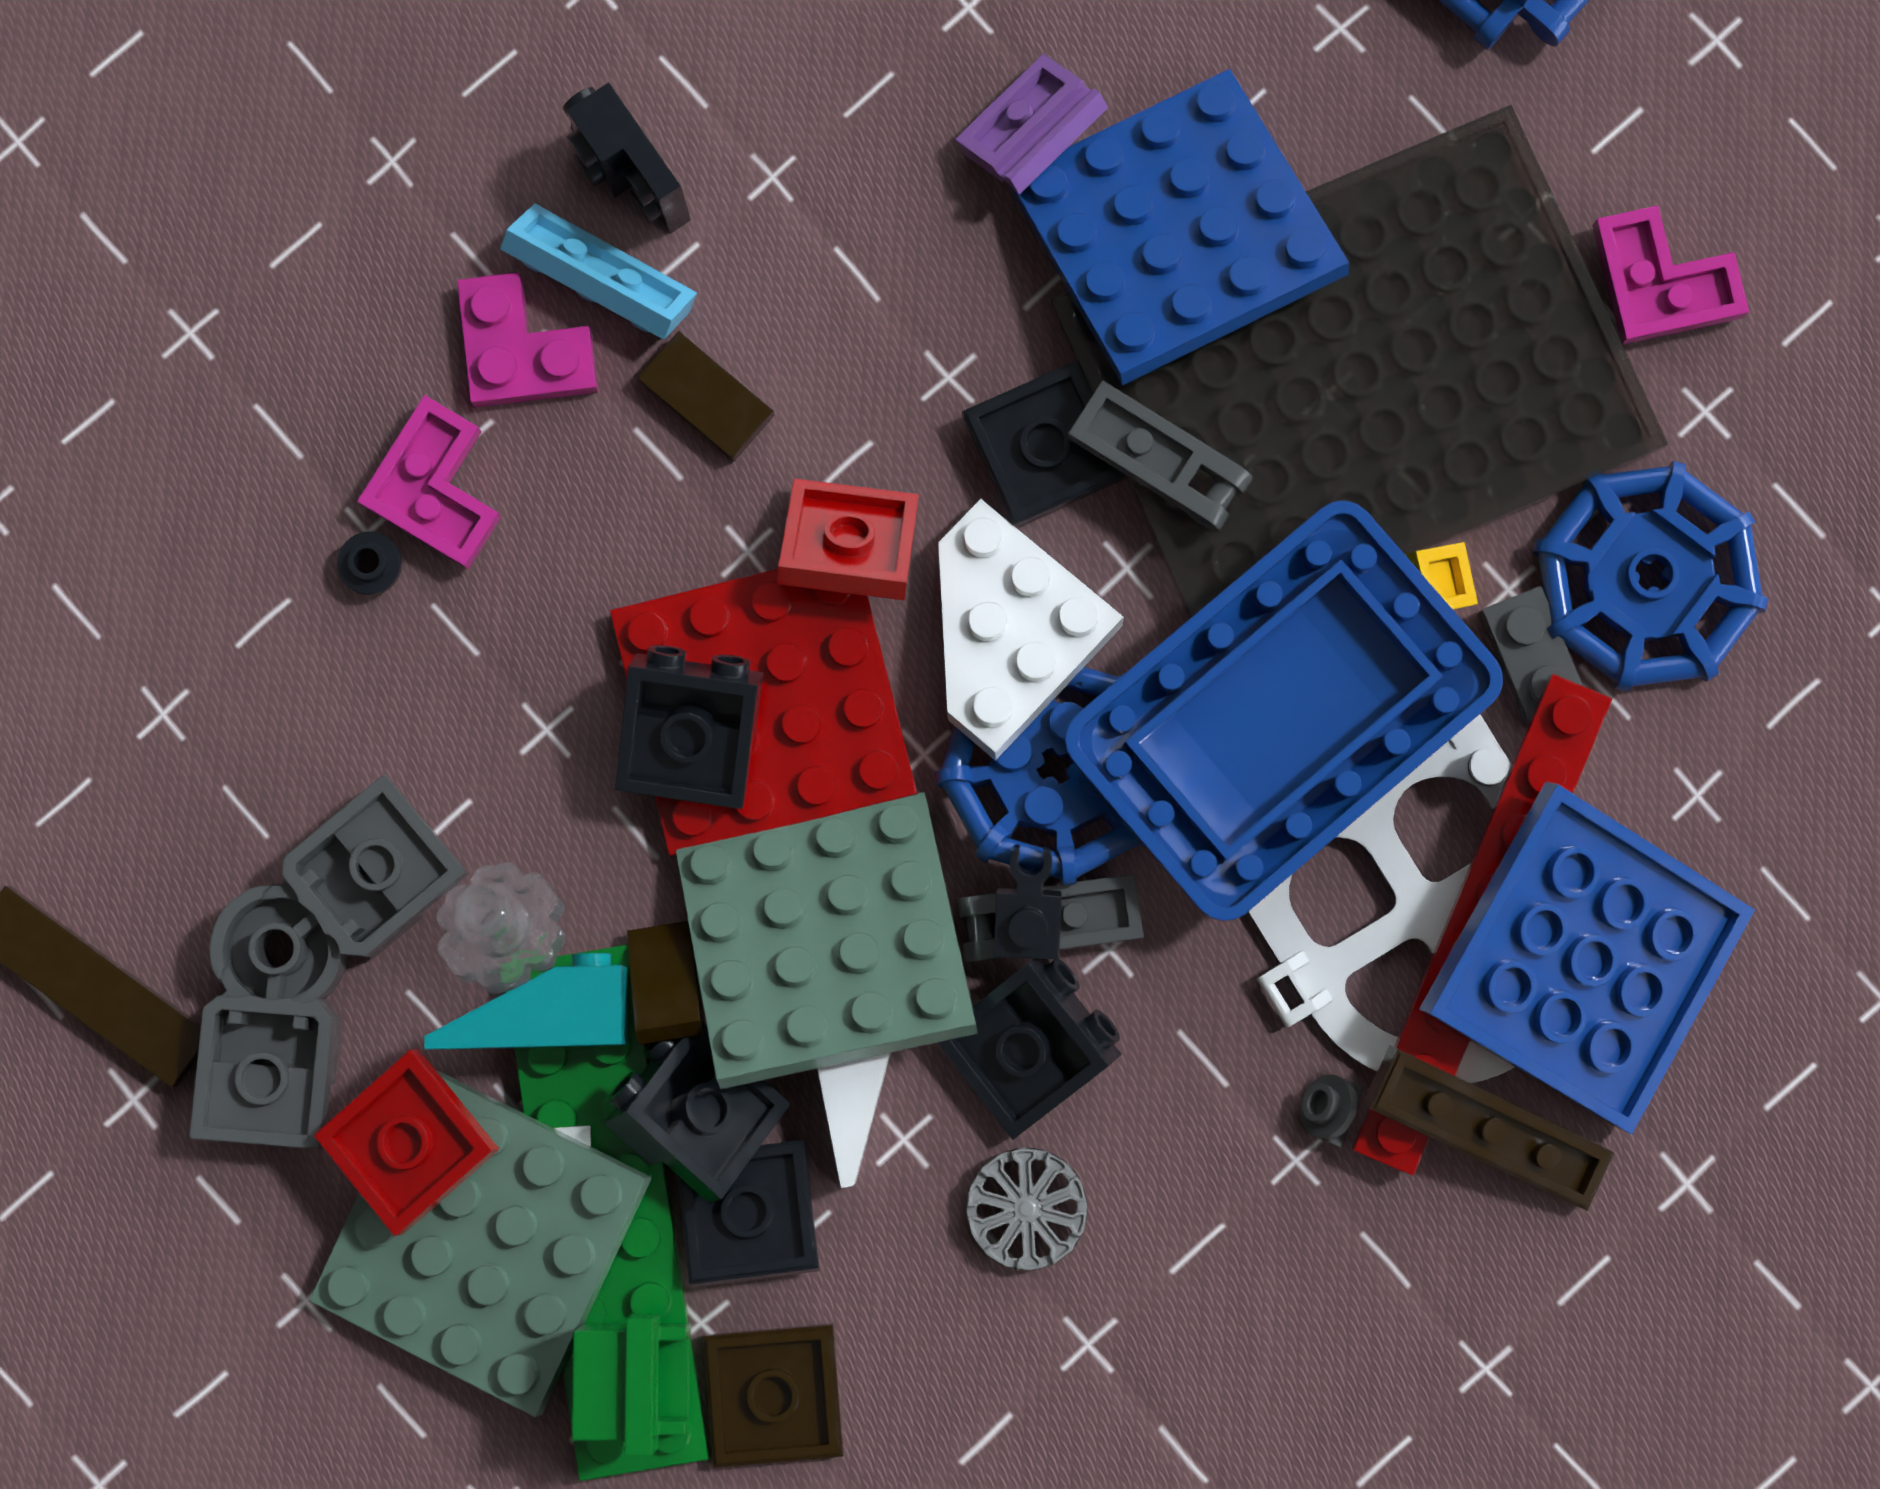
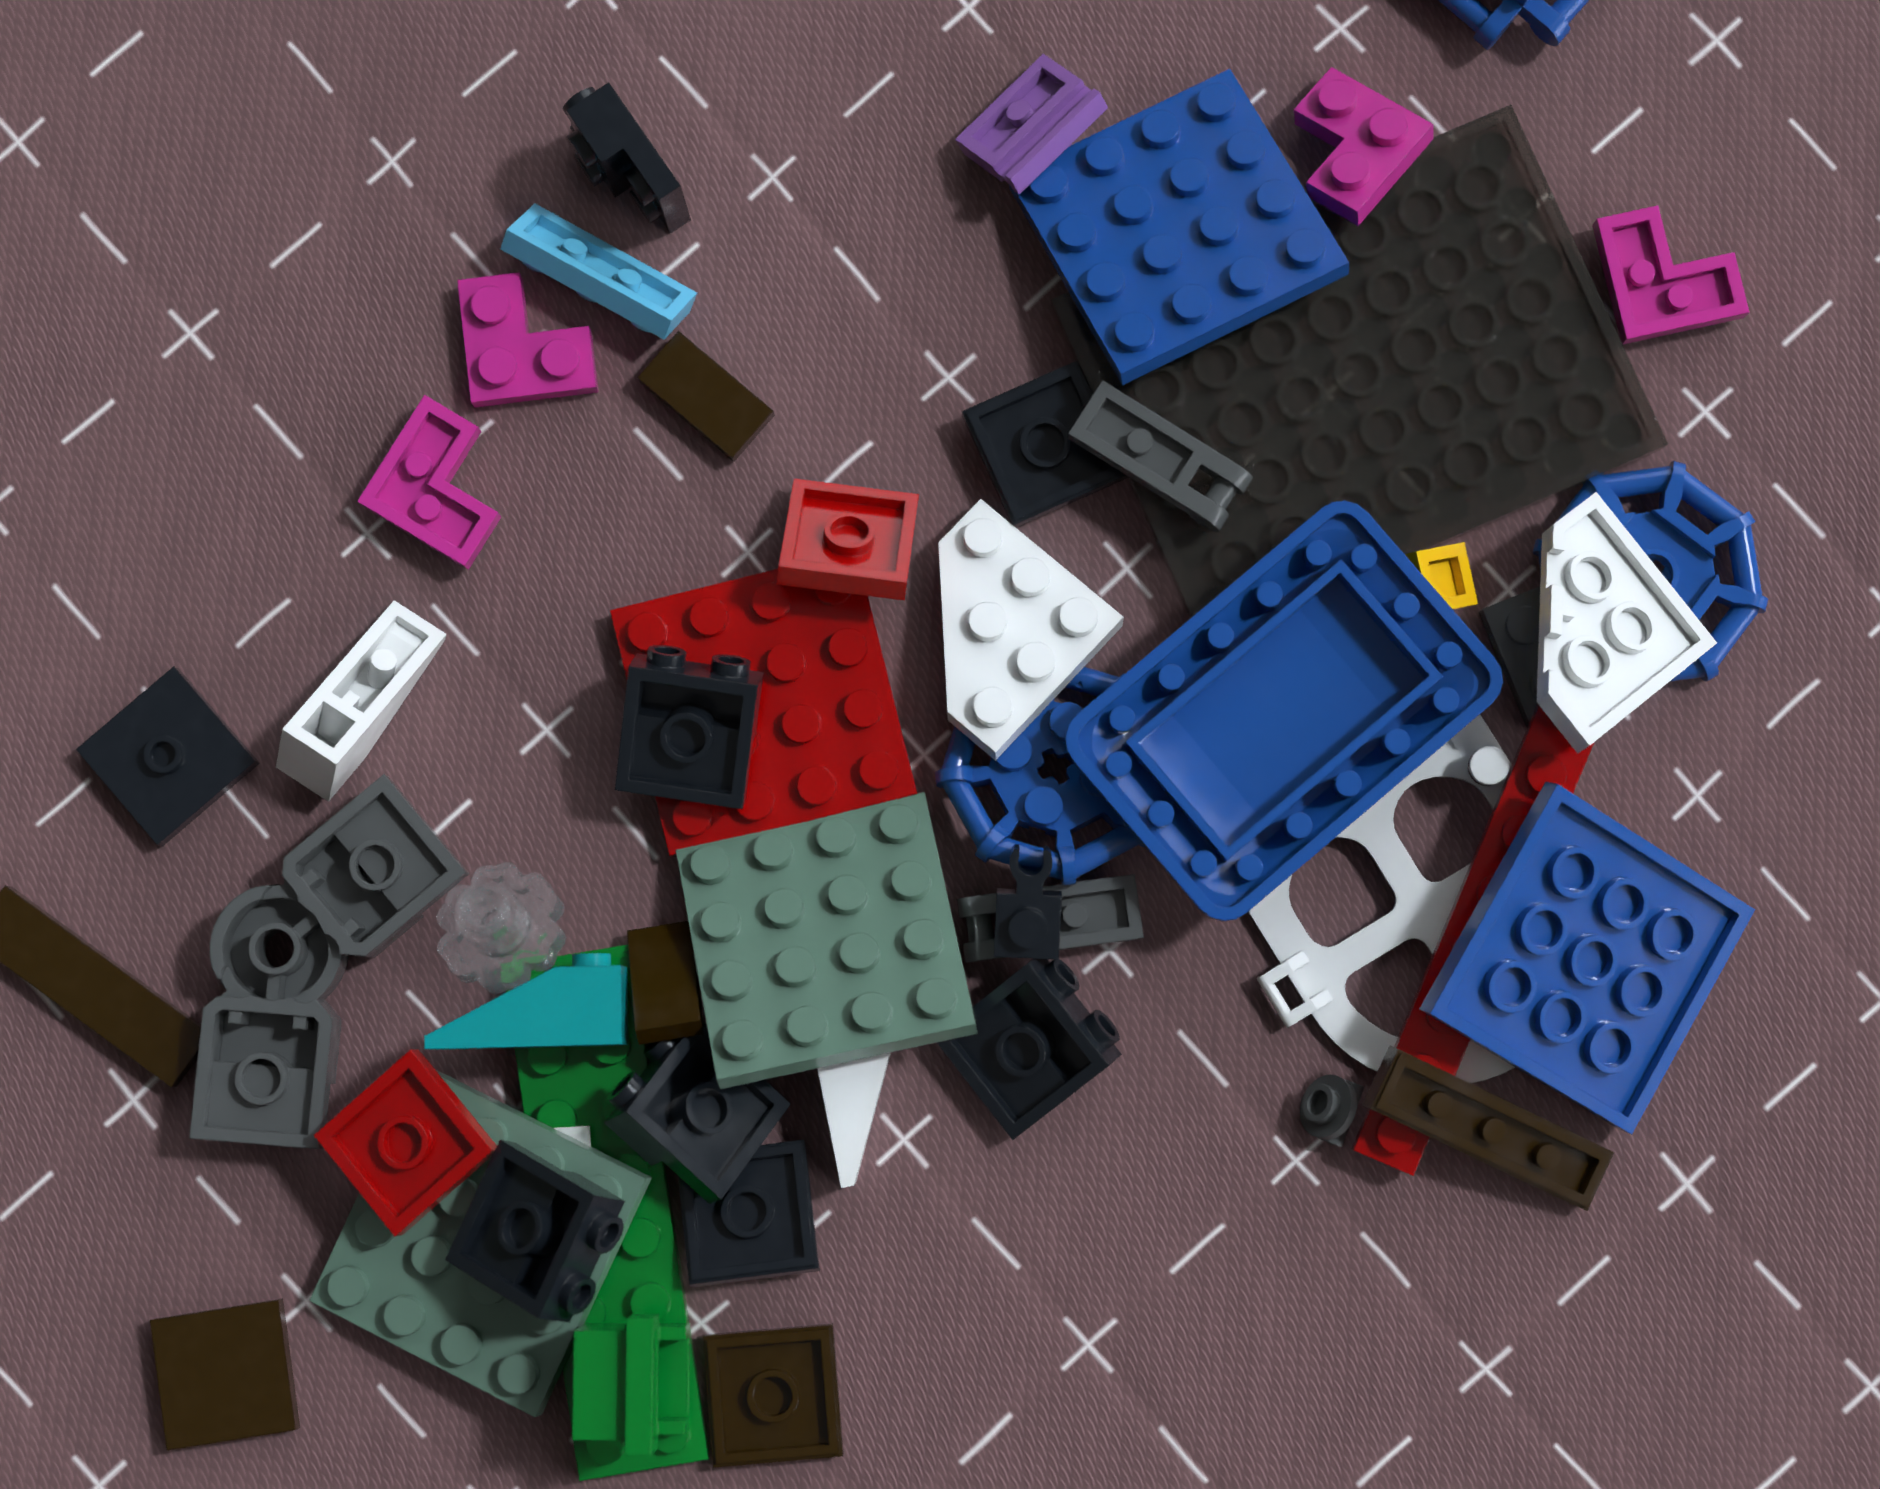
(167, 756): none -> black plate
(224, 1374): none -> dark brown tile
(357, 701): none -> white slope
(385, 574): black plate -> none
(537, 1233): none -> black plate
(1026, 1208): light grey wheel -> none
(1371, 141): none -> dark pink plate
(1606, 625): none -> white plate

